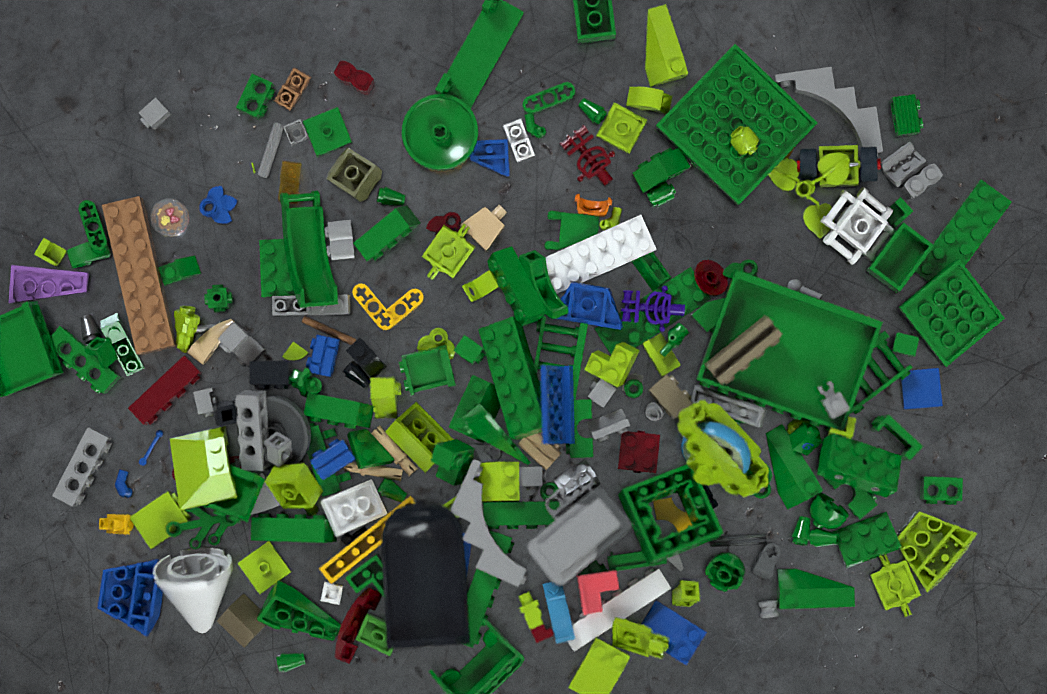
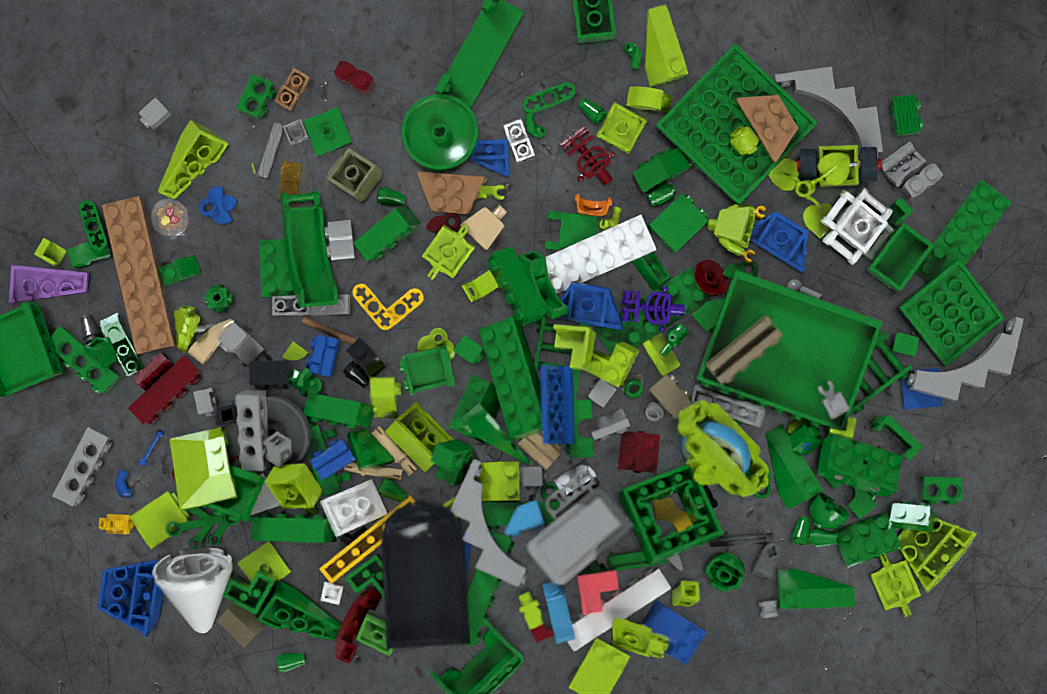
(153, 371): none -> dark red bracket
(192, 154): none -> lime wedge
(251, 595): none -> green brick
(450, 191): none -> medium nougat wing
(490, 190): none -> lime plate
(525, 517): none -> dark azure slope
(580, 341): none -> lime panel
(635, 53): none -> green arm
(678, 222): none -> green panel
(735, 228): none -> lime torso
(770, 122): none -> medium nougat wing
(782, 239): none -> blue wing
(912, 517): none -> brick
(996, 359): none -> light grey arch

